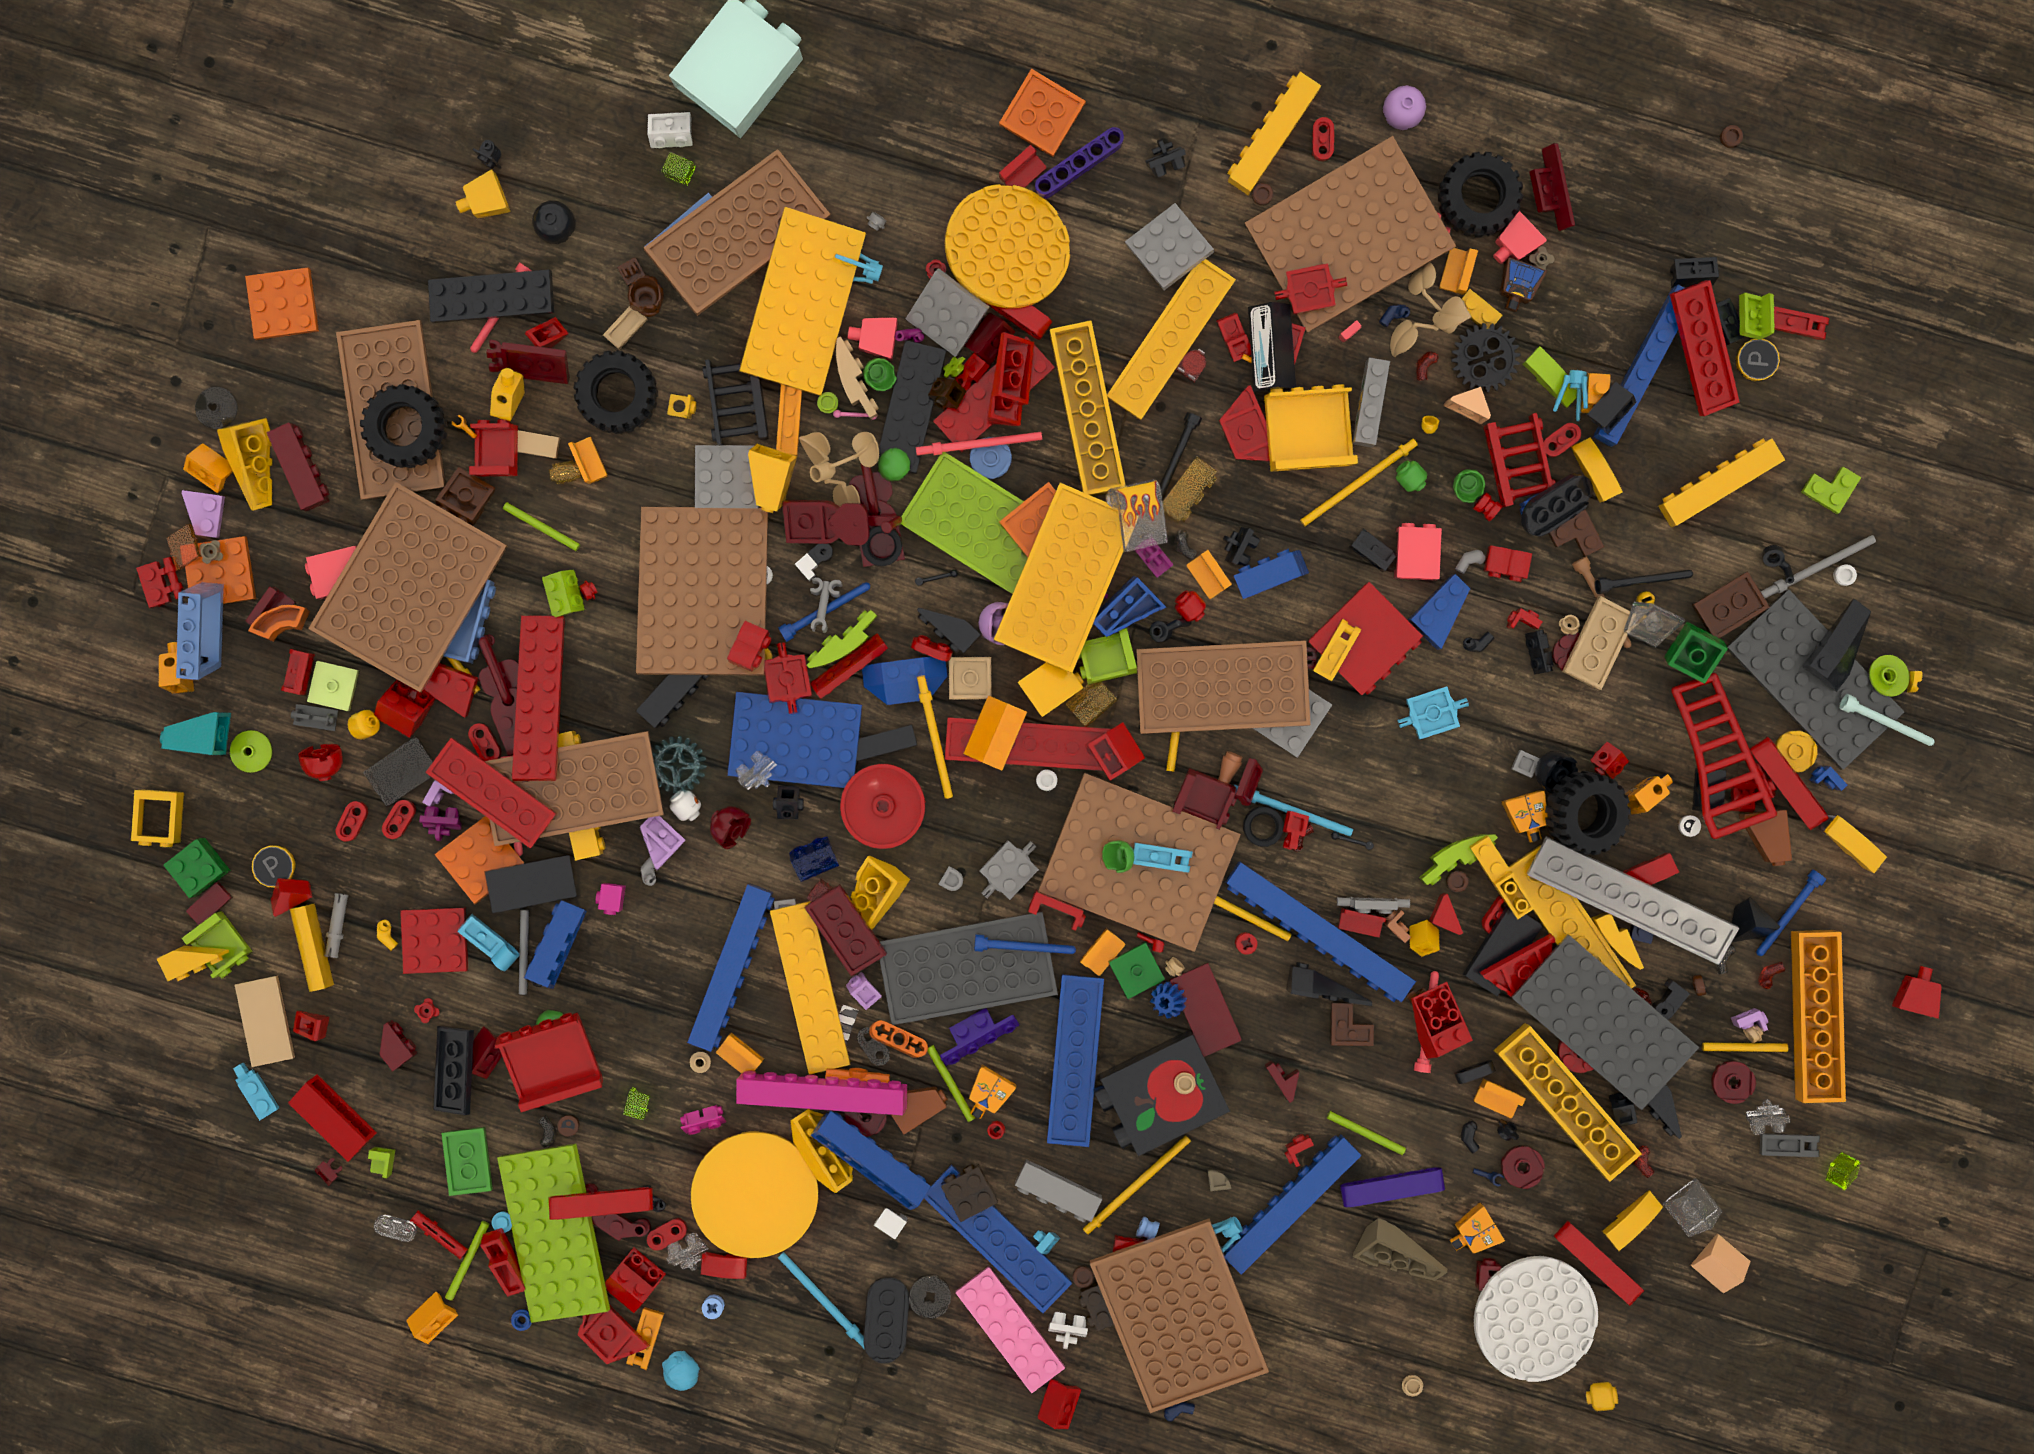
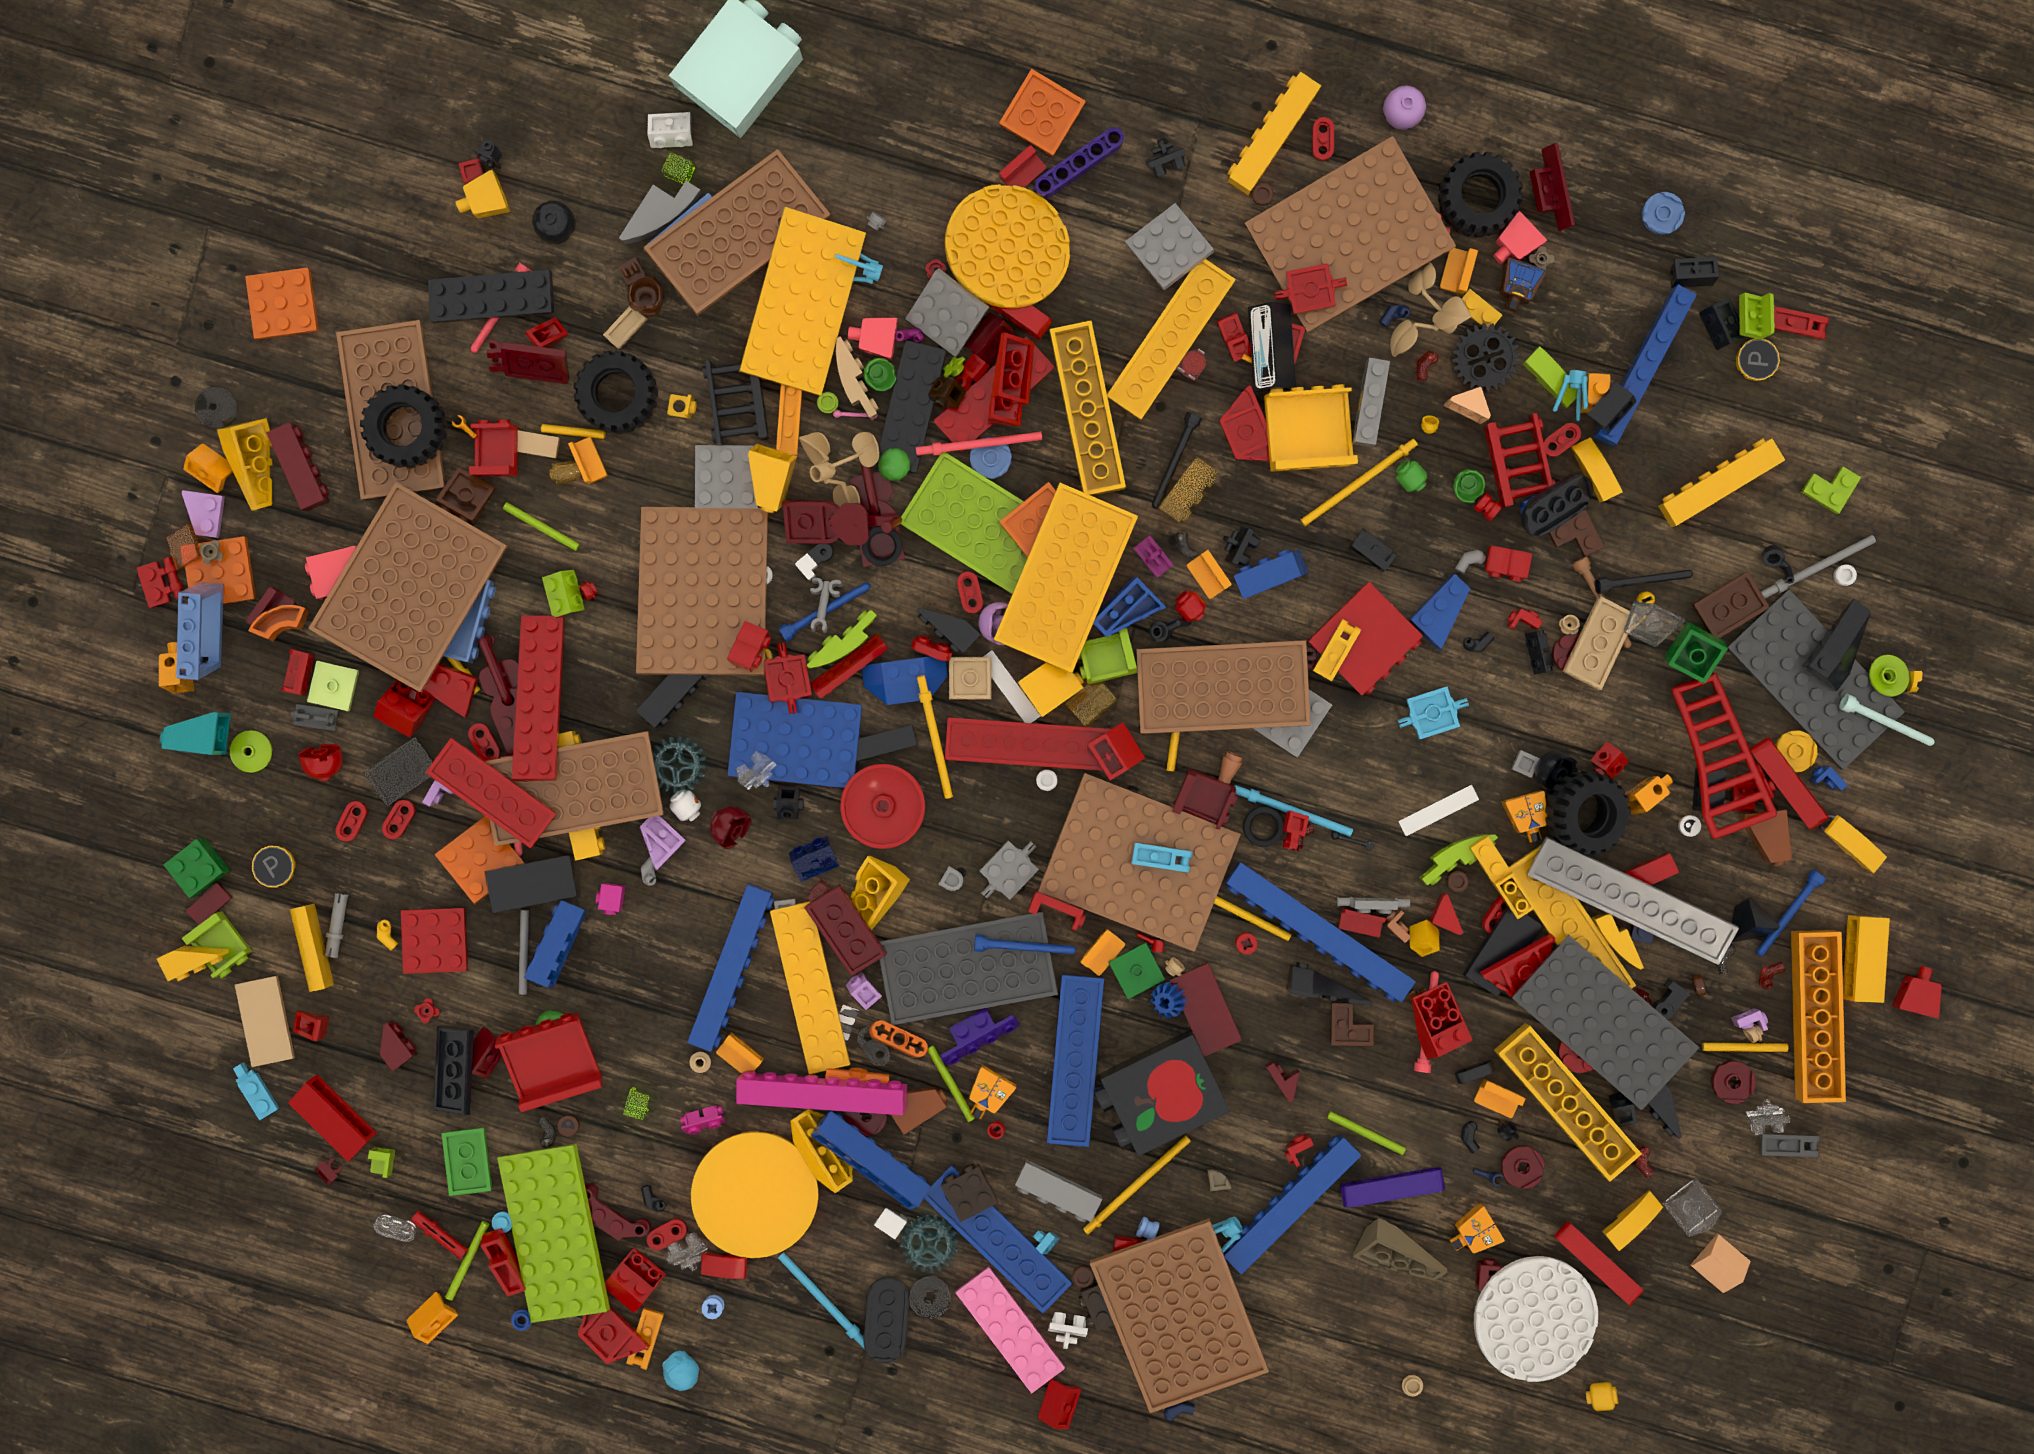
(175, 817): yellow window -> none
(289, 894): red slope -> none
(363, 724): yellow head -> none
(440, 825): magenta hips -> none
(470, 170): none -> red tile
(488, 941): medium azure plate -> none
(508, 386): yellow torso -> none
(573, 431): none -> yellow bar
(600, 1203): red beam -> none
(658, 212): none -> light grey slope
(935, 1251): none -> clear light blue gear
(953, 573): black hinge -> none
(970, 592): none -> red plate
(995, 732): light orange slope -> none
(1012, 690): none -> white sticker
(1118, 856): bright green hair -> none
(1139, 514): clear door -> none
(1184, 1083): tan plate -> none
(1249, 782): dark red tile -> none
(1350, 331): coral tile -> none
(1418, 552): coral panel -> none
(1438, 810): none -> white sticker
(1663, 213): none -> medium blue tile
(1704, 348): red plate -> none
(1731, 136): reddish brown tile -> none
(1843, 1171): clear neon green panel -> none
(1865, 958): none -> yellow brick

